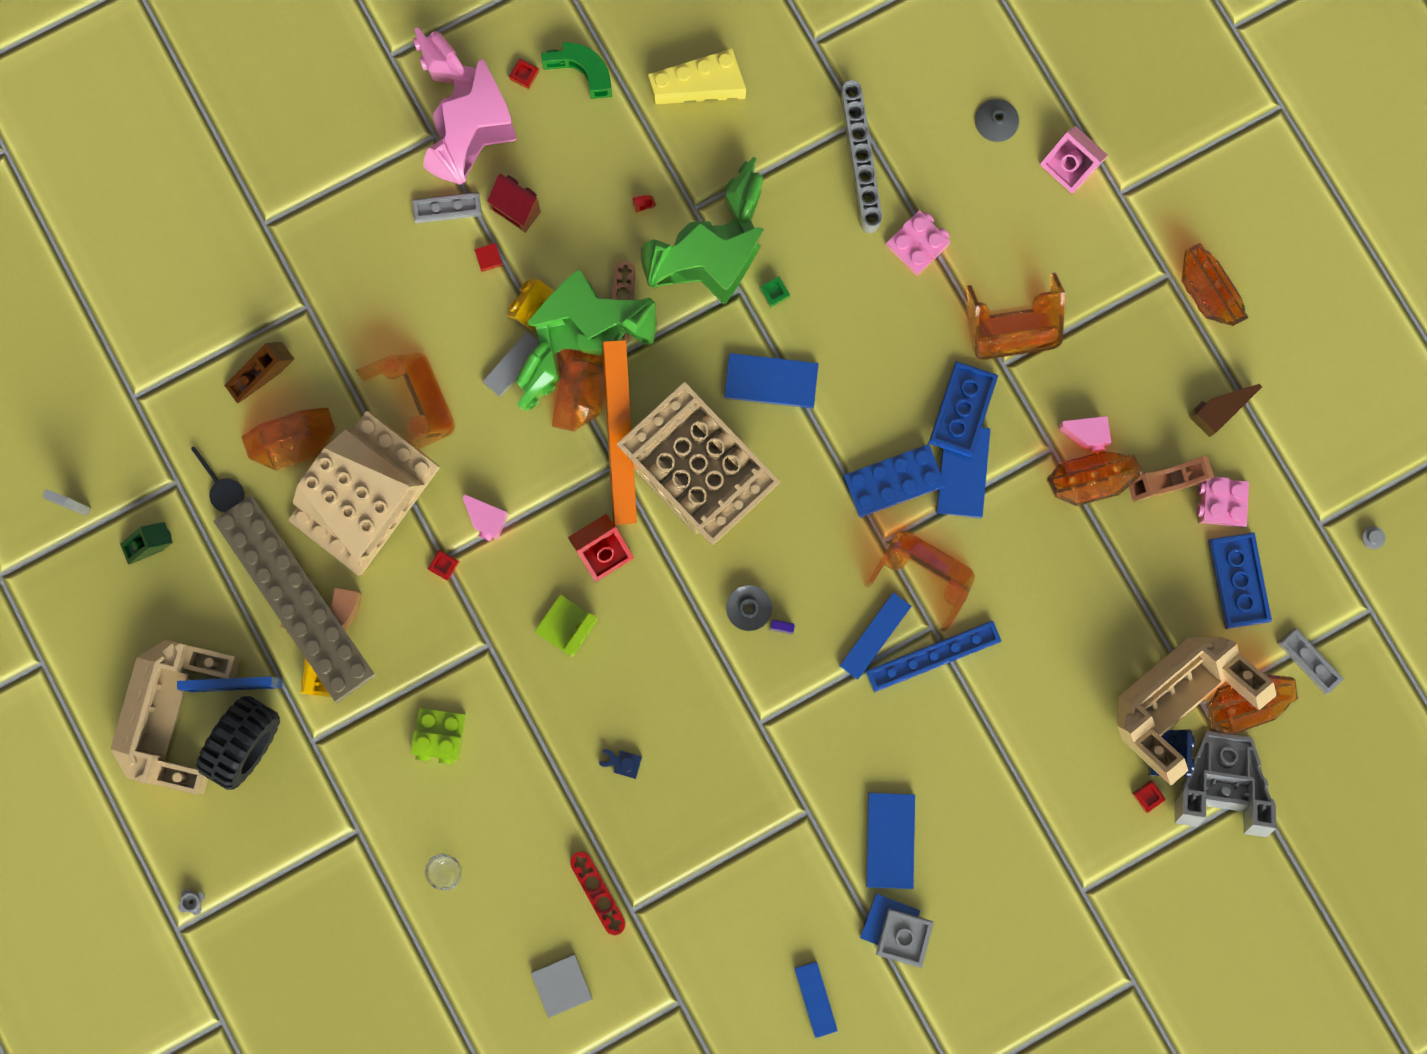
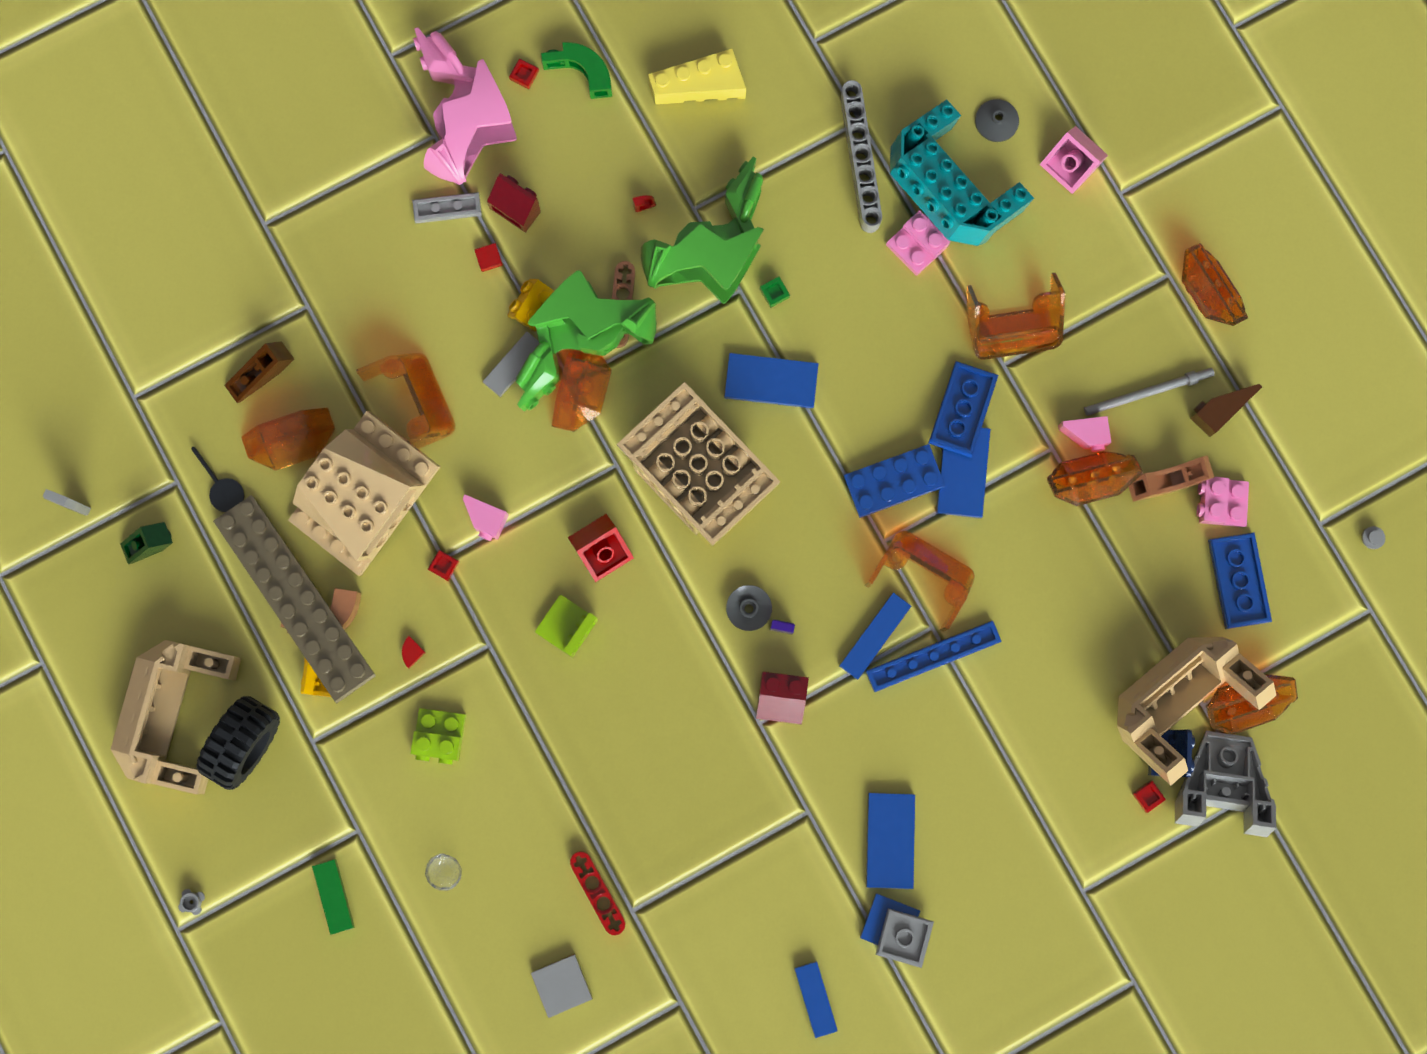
(229, 684): blue tile -> none
(333, 897): none -> green tile
(411, 652): none -> red tile
(618, 426): orange tile -> none
(625, 763): dark blue plate -> none
(782, 697): none -> slope
(943, 188): none -> teal wedge
(1188, 379): none -> light grey bar
(1310, 661): light grey tile -> none

